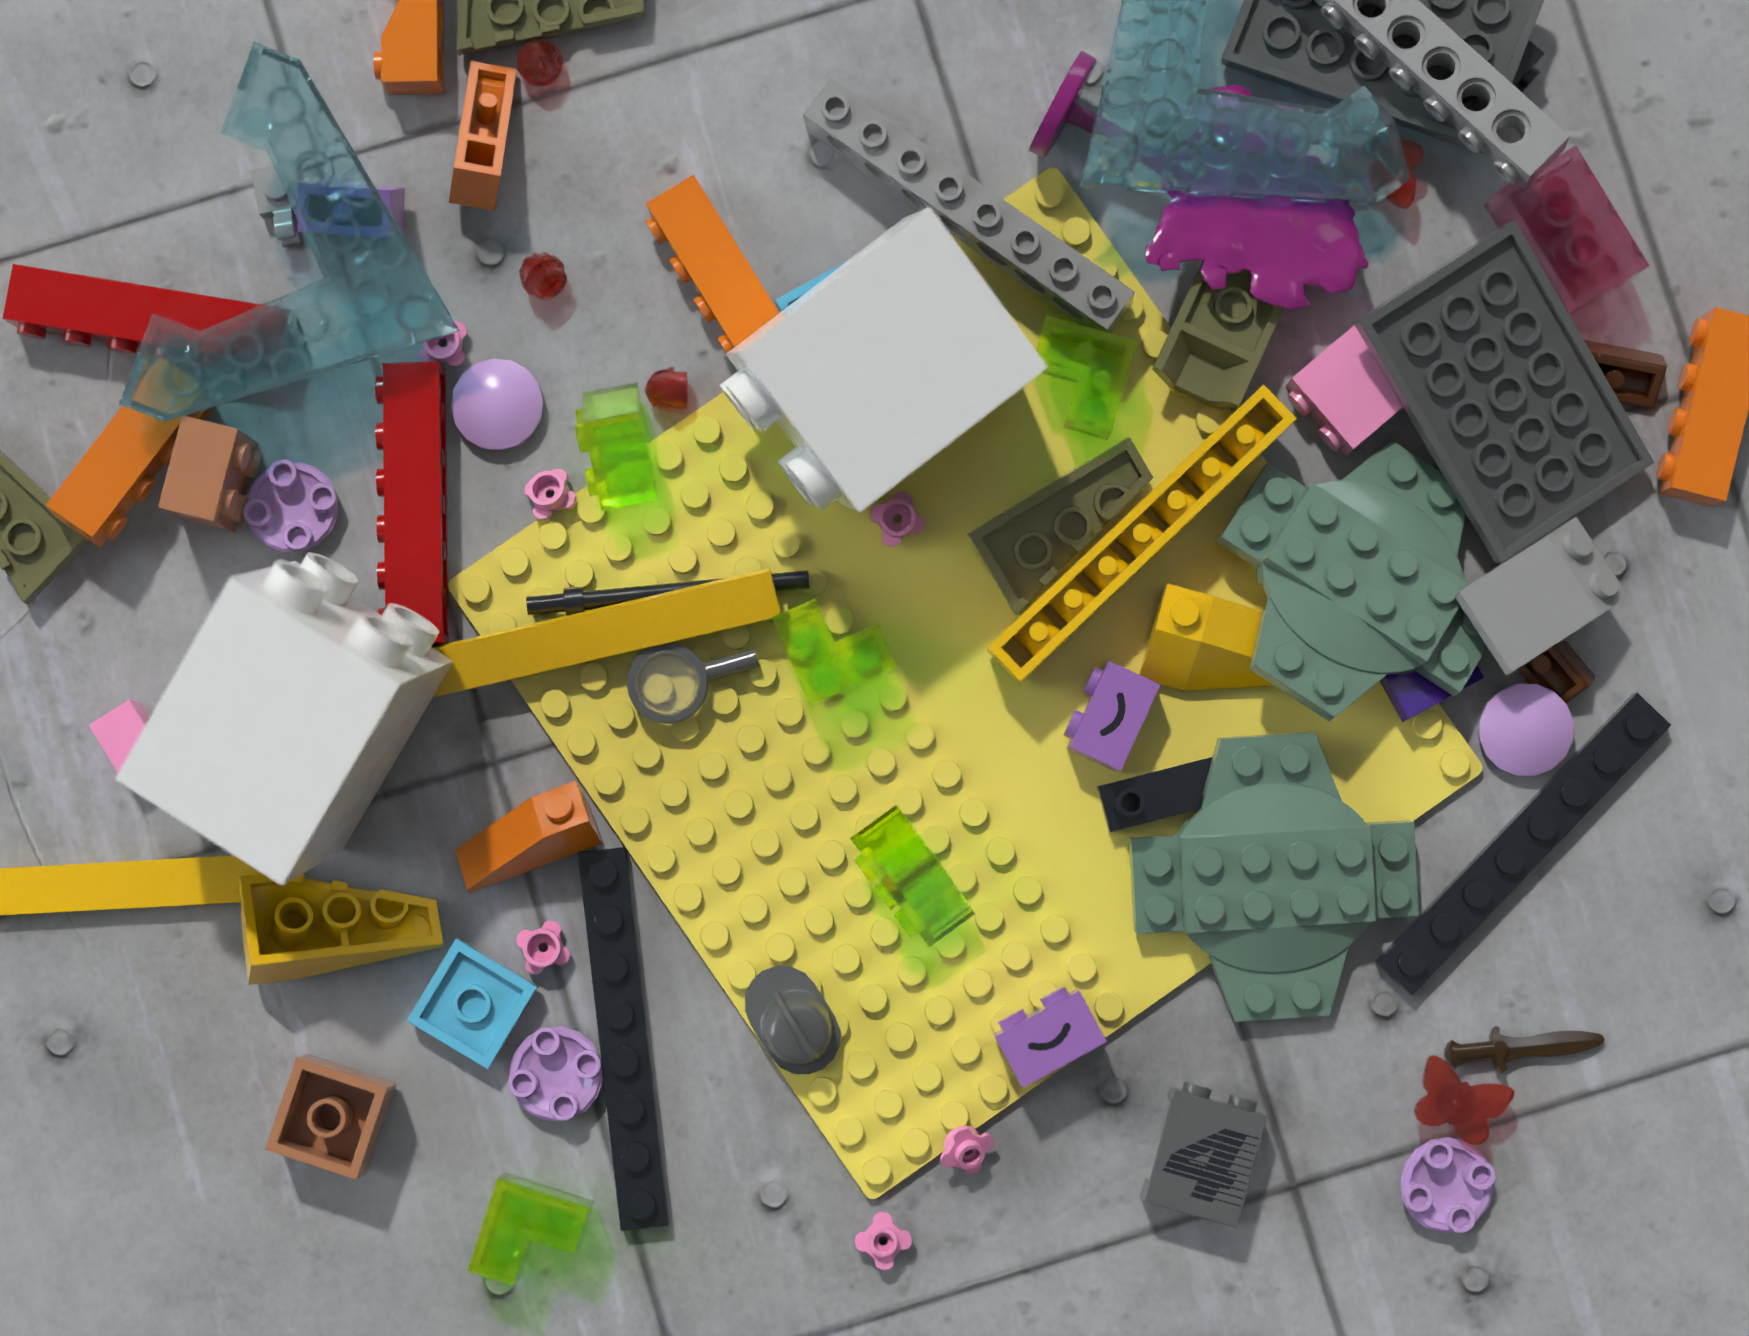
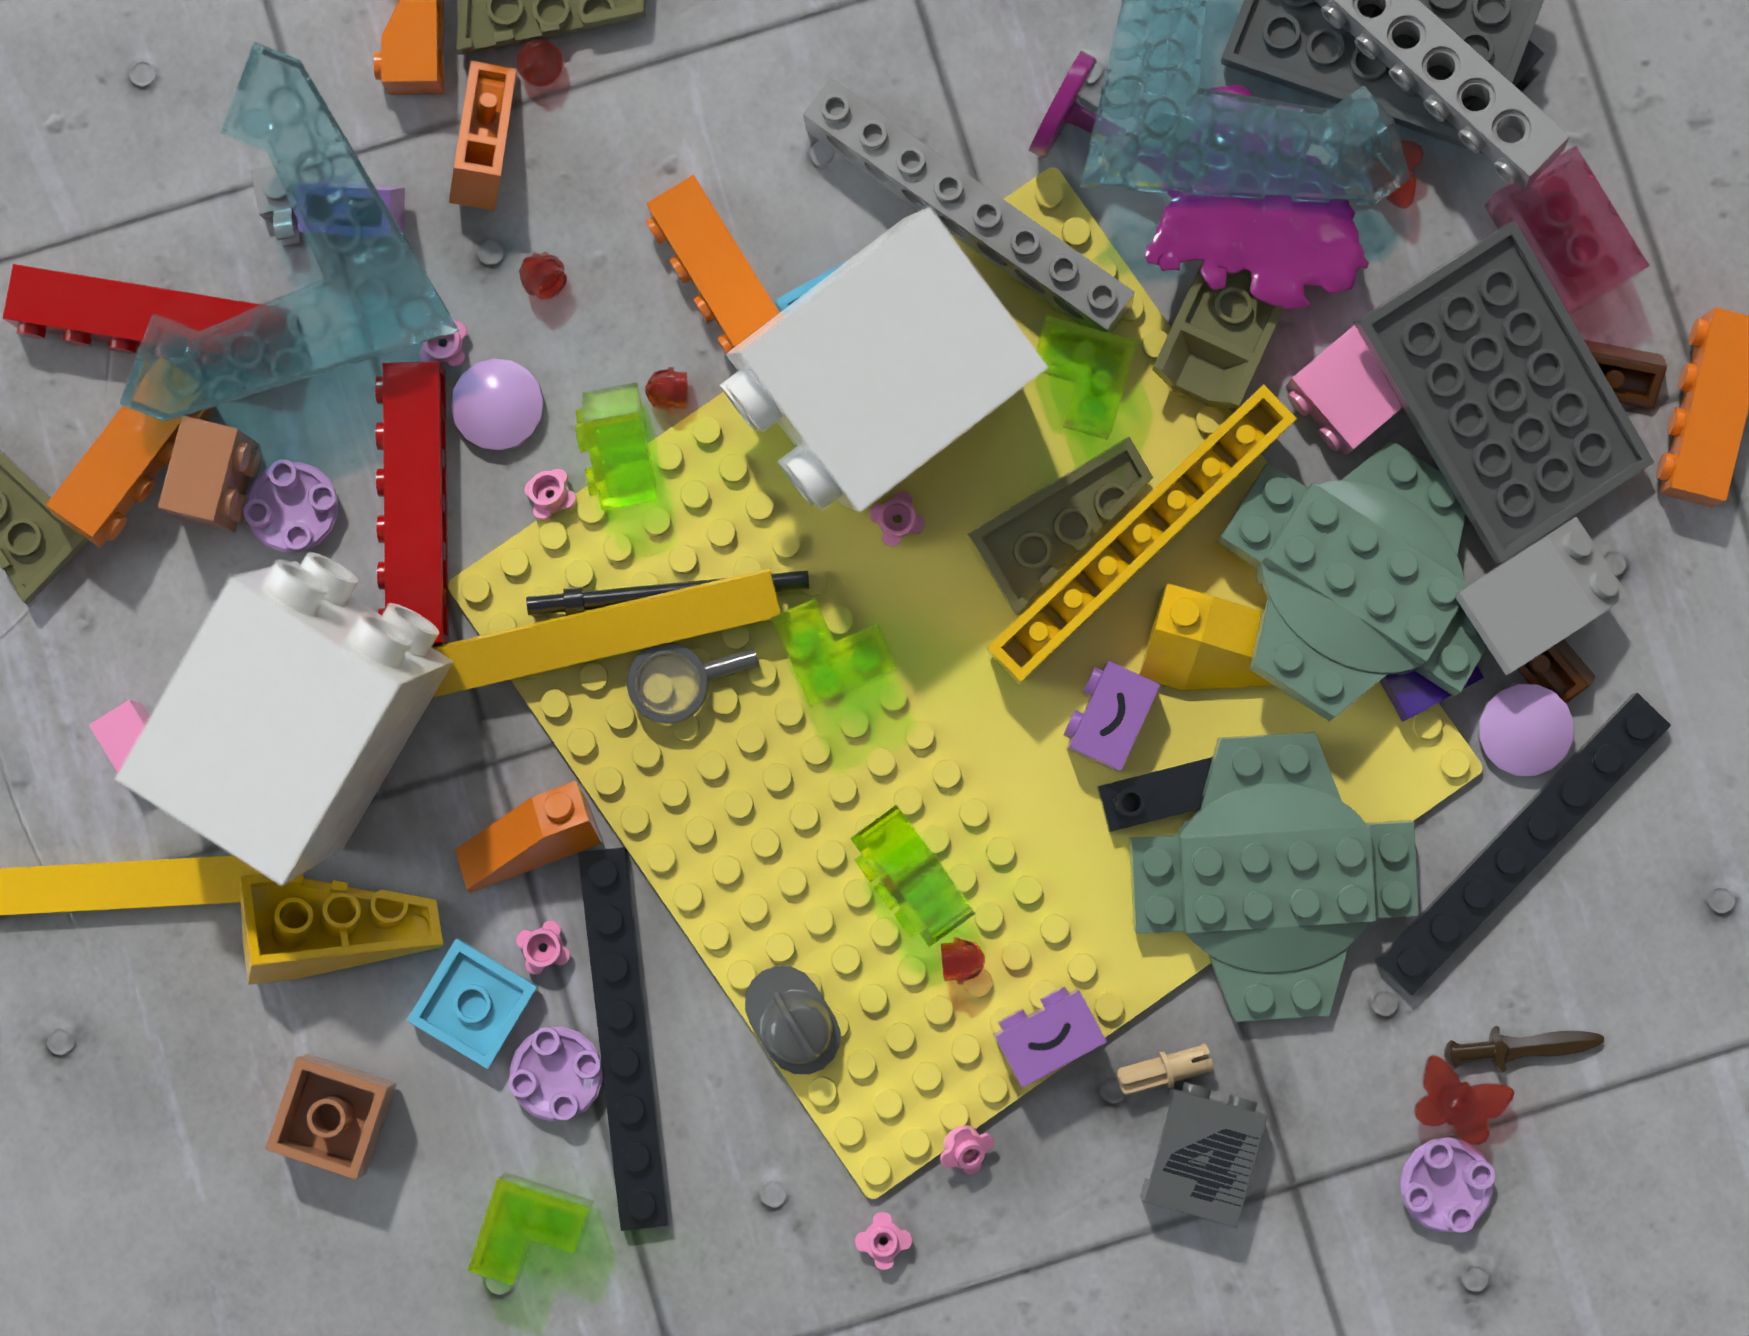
(961, 960): none -> clear red plate
(1164, 1070): none -> tan axle

